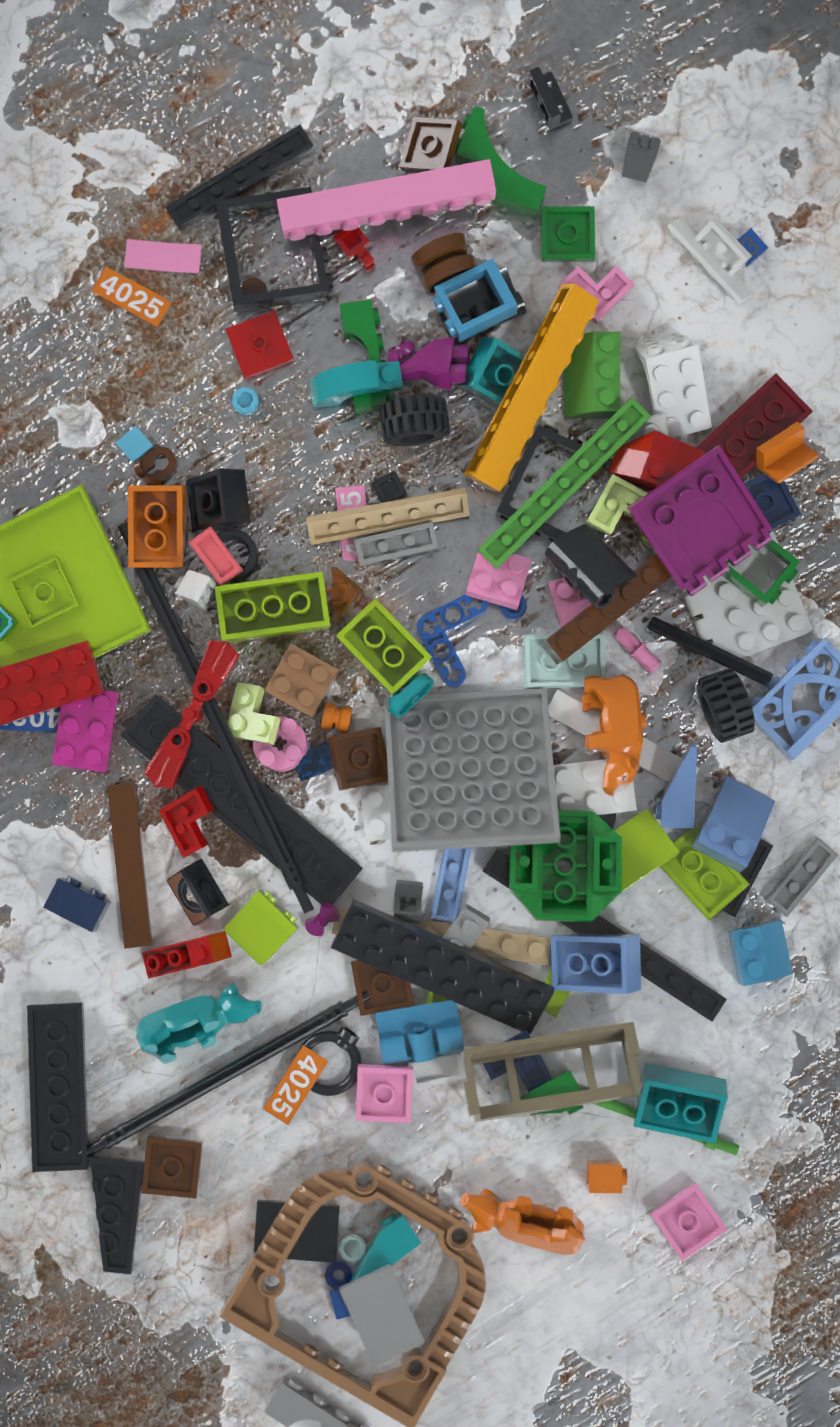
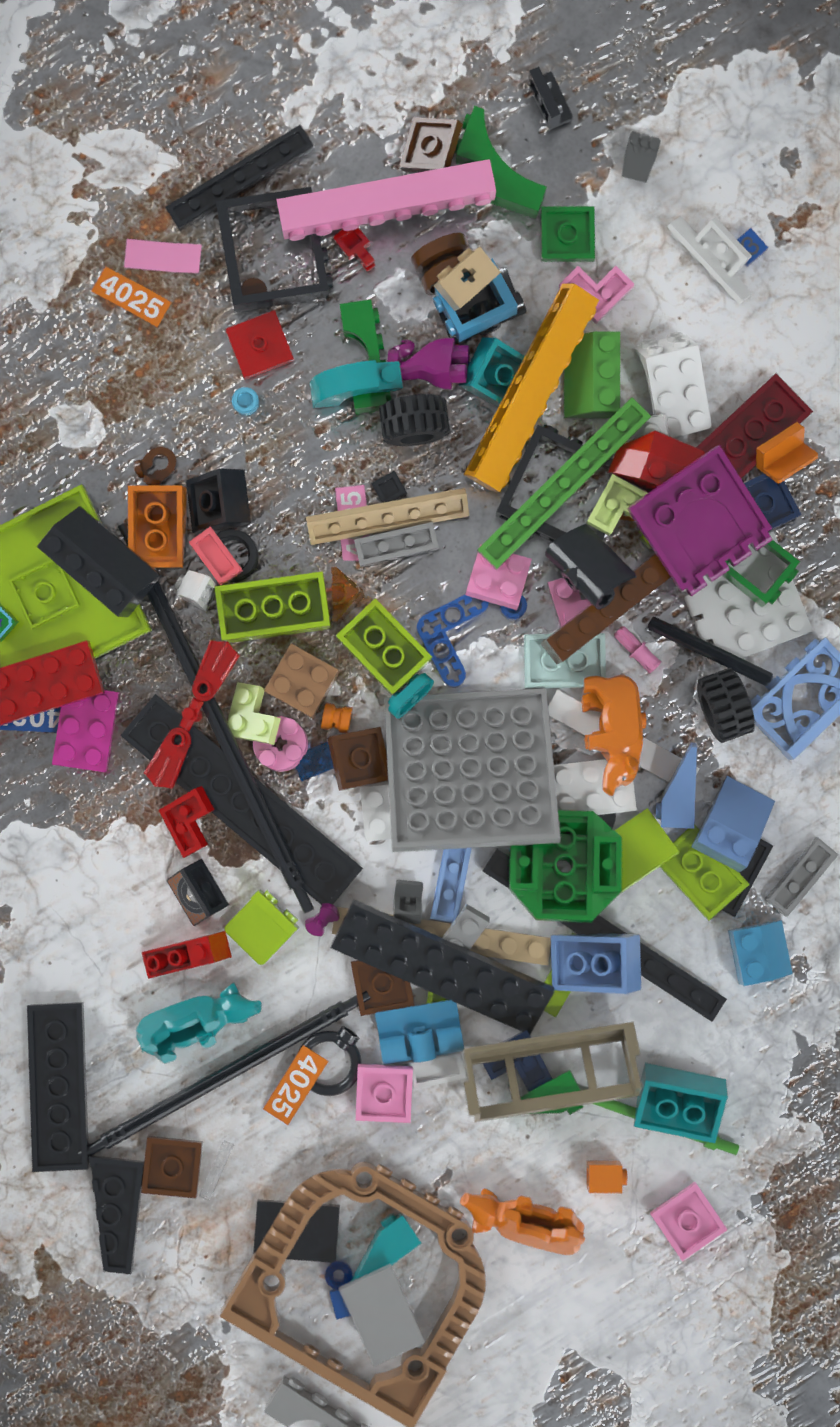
(77, 903): dark blue brick -> none
(99, 561): none -> black slope
(129, 865): reddish brown tile -> none
(134, 444): medium azure tile -> none
(352, 1247): light aqua tile -> none
(481, 273): none -> tan brick

